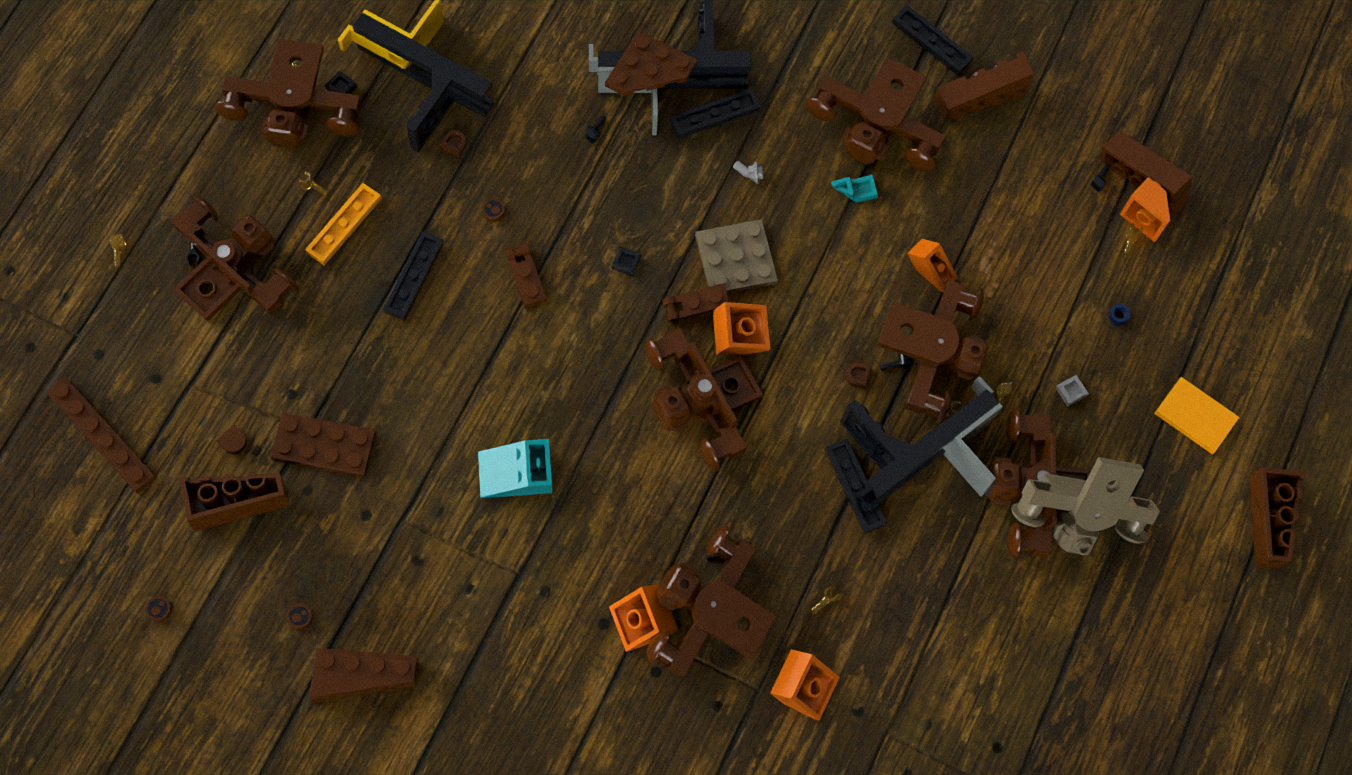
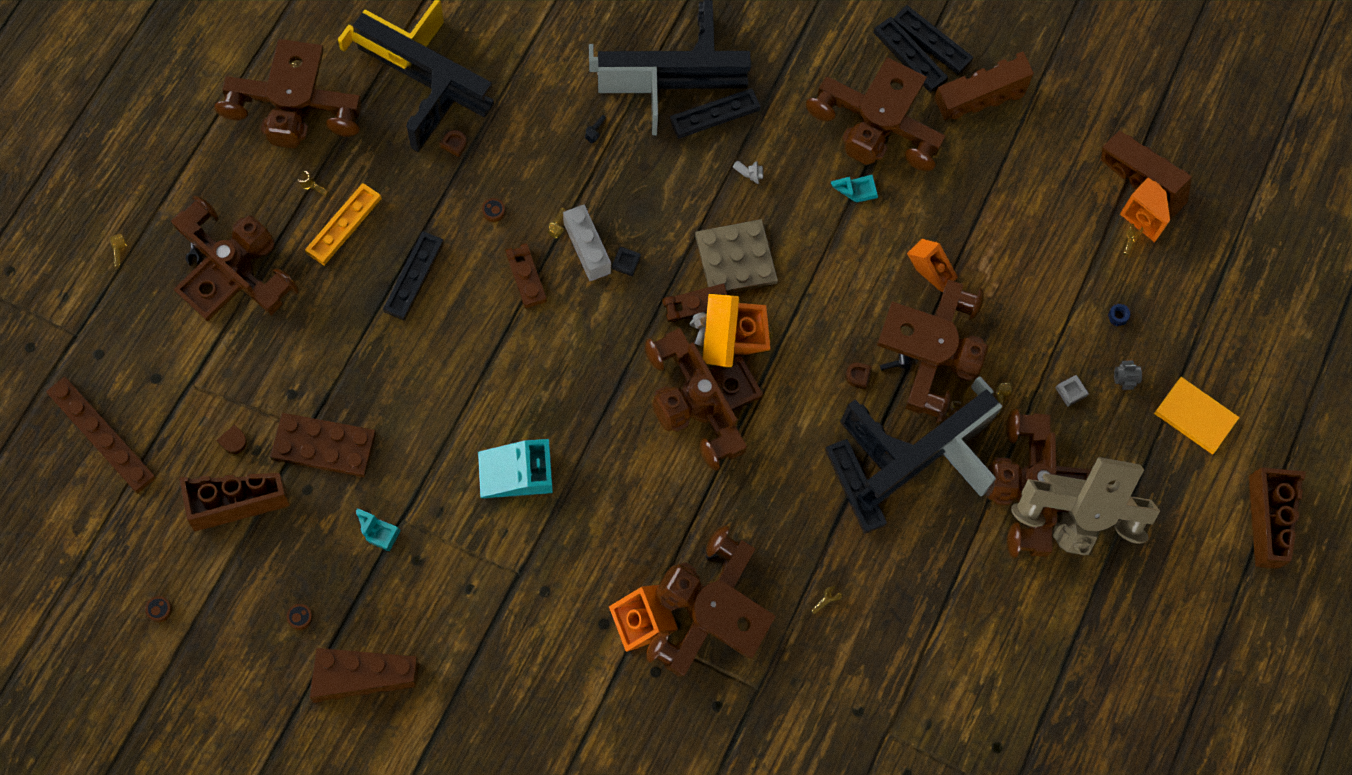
(340, 83): black tile -> none
(377, 531): none -> teal slope
(554, 228): none -> clear yellow hand
(587, 242): none -> light grey brick
(649, 66): reddish brown plate -> none
(699, 322): none -> light grey plate
(720, 330): none -> light orange tile
(805, 684): orange slope -> none
(910, 53): none -> black plate
(1098, 182): black hand -> none
(1128, 375): none -> dark grey gear

